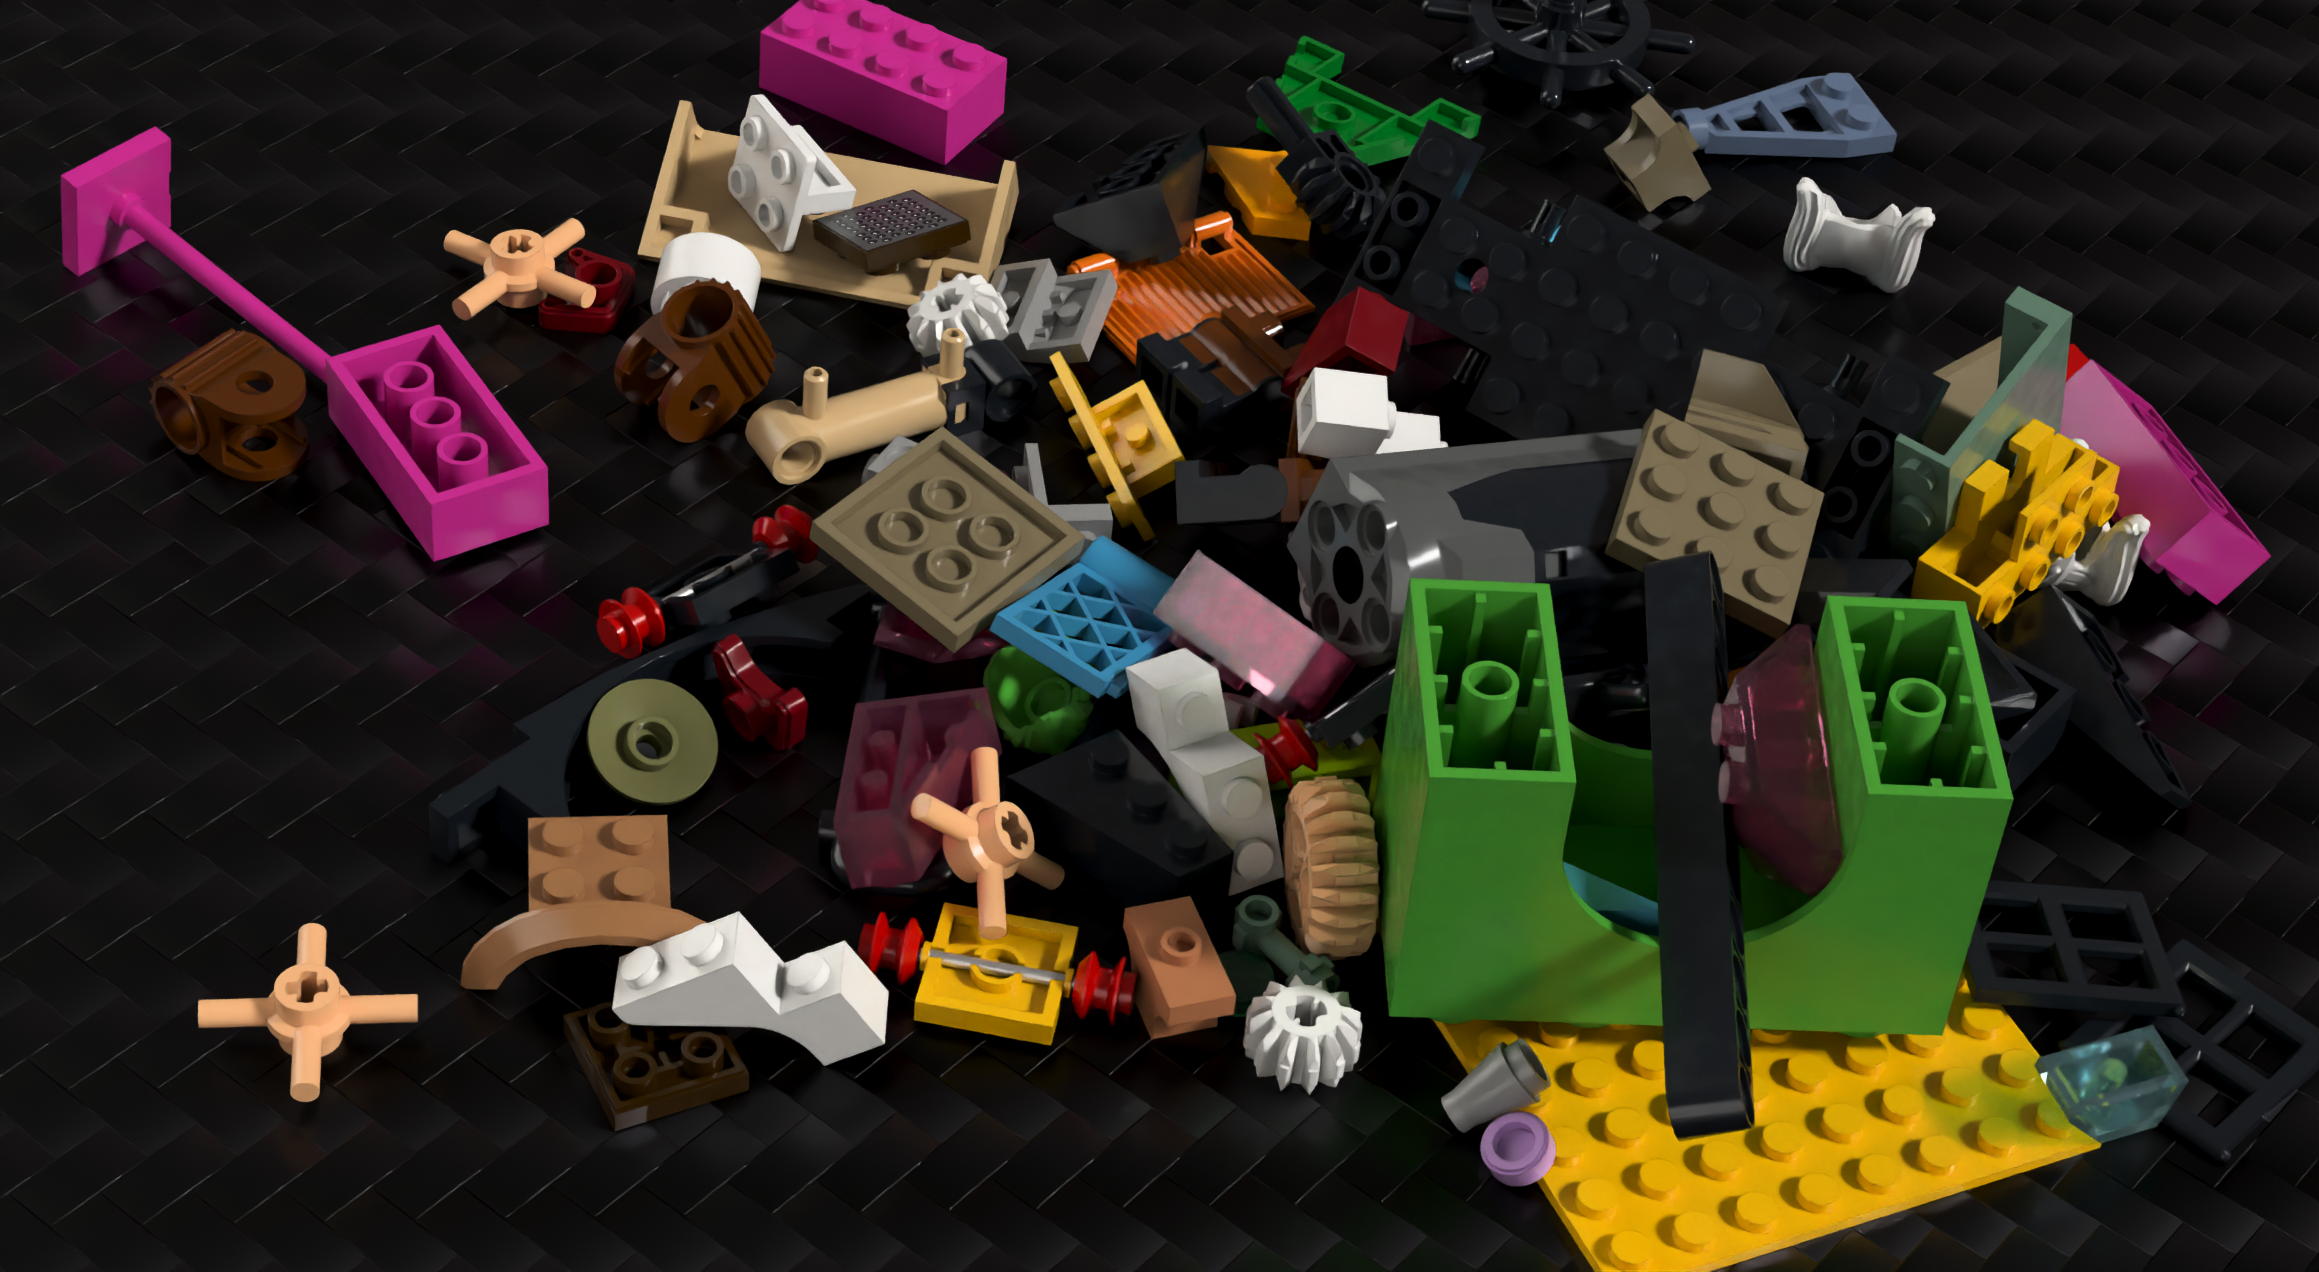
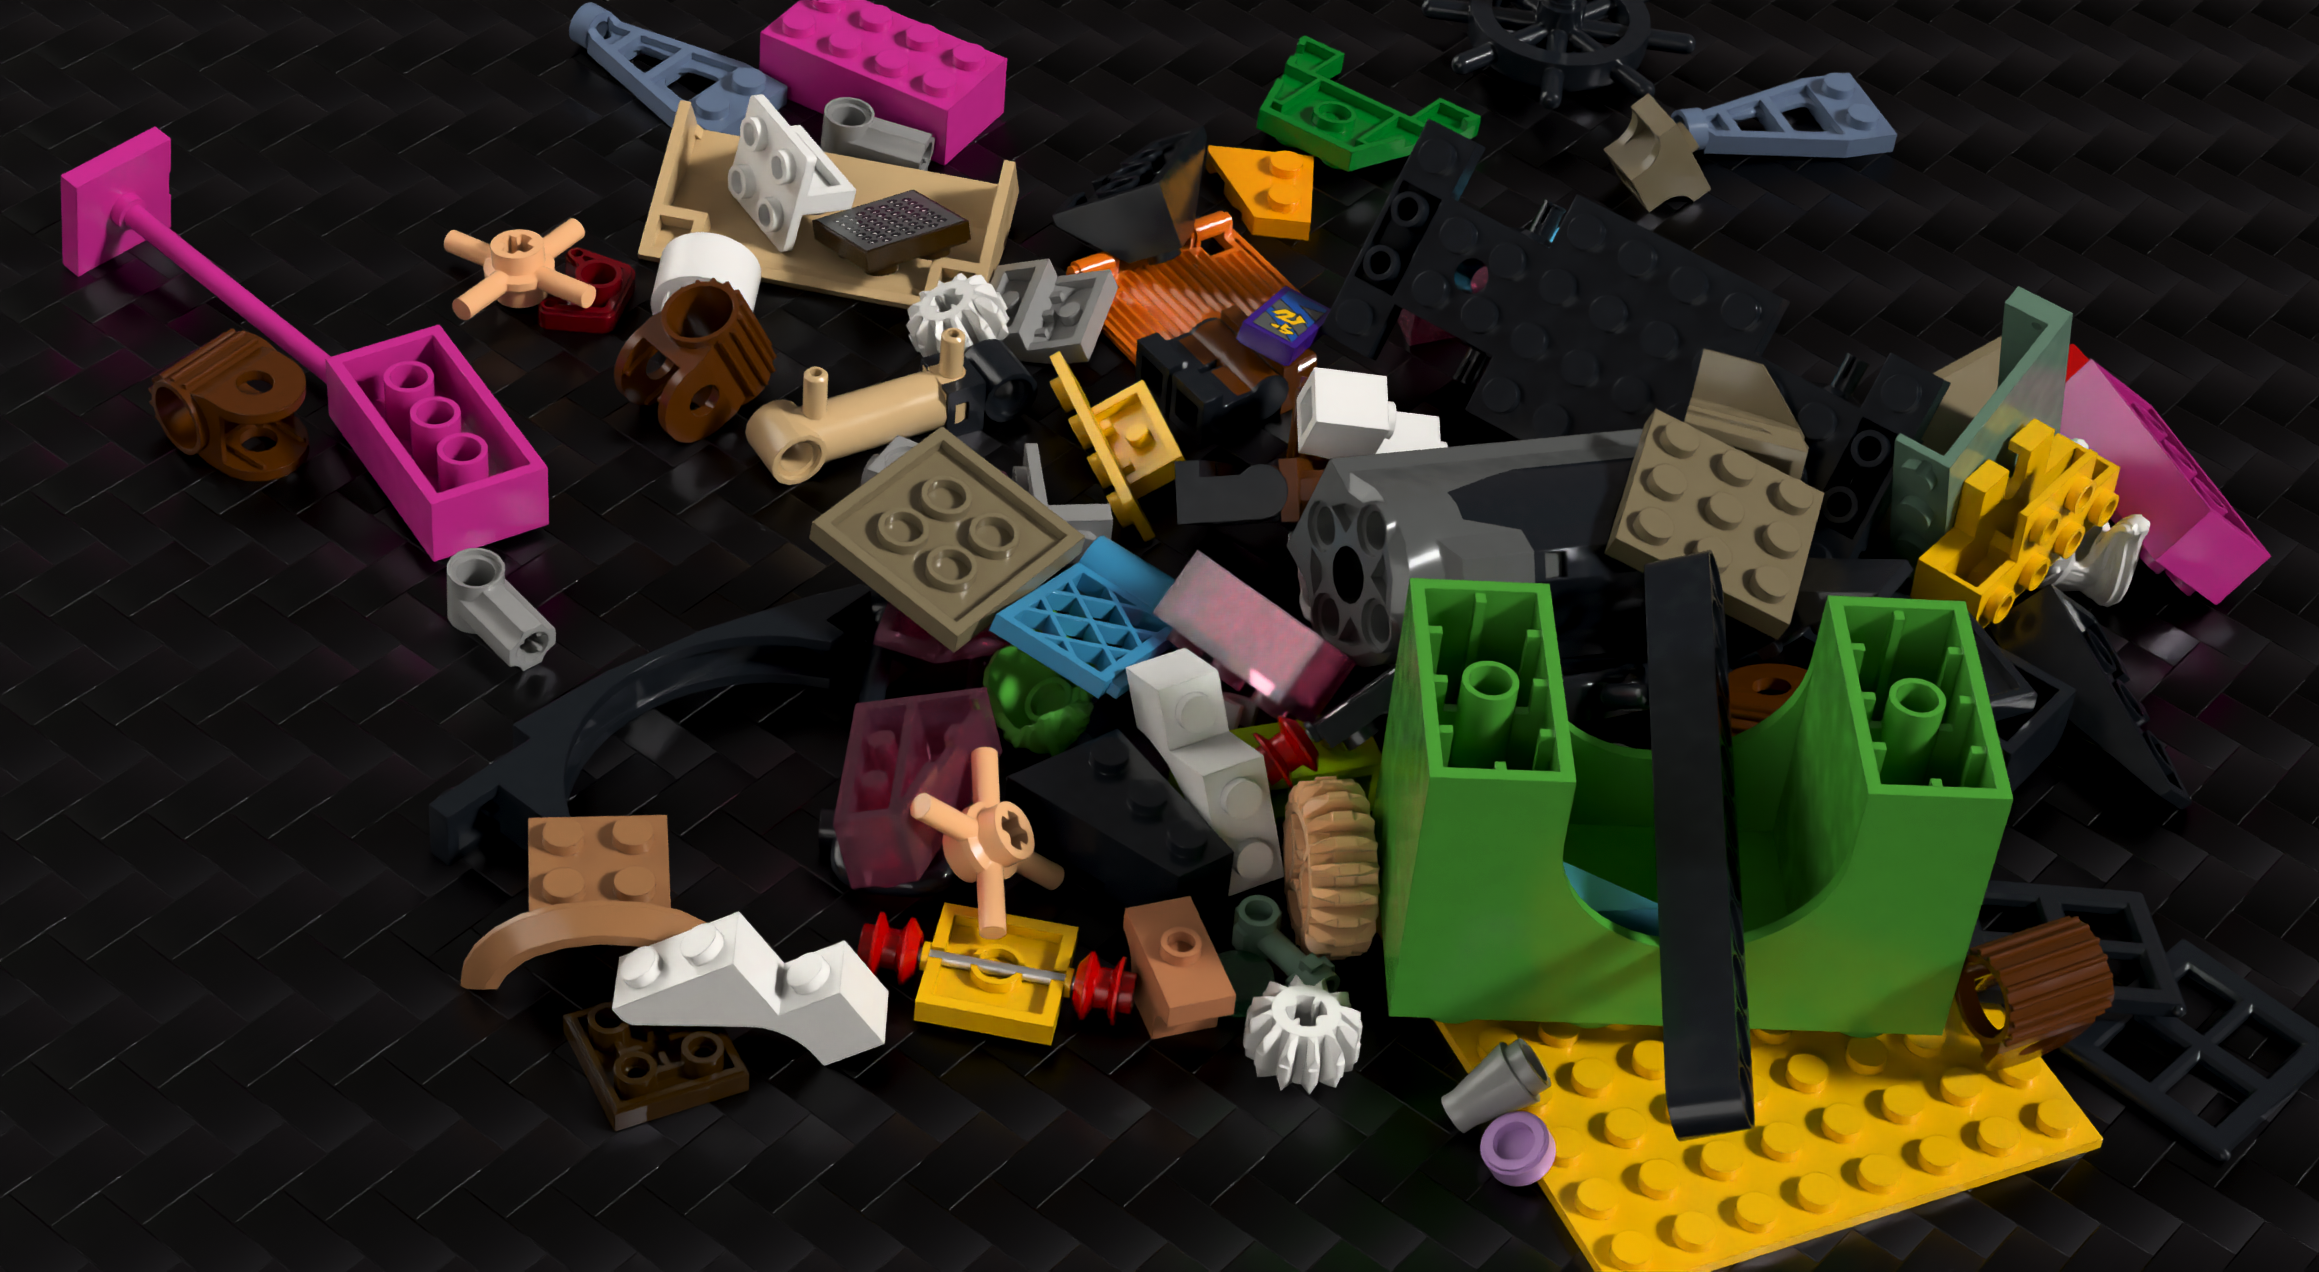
(308, 1011): light nougat bar -> none
(489, 606): none -> light grey piece
(669, 722): olive dish -> none
(711, 587): plate -> none
(715, 109): none -> sand blue plate
(754, 701): dark red piece -> none
(855, 132): none -> light grey piece
(1284, 326): none -> tile
(1319, 167): black gear -> none
(1353, 335): dark red slope -> none
(1779, 766): clear pink wedge -> none
(1877, 248): white hair -> none
(2051, 989): none -> reddish brown piece
(2114, 1083): clear light blue slope -> none

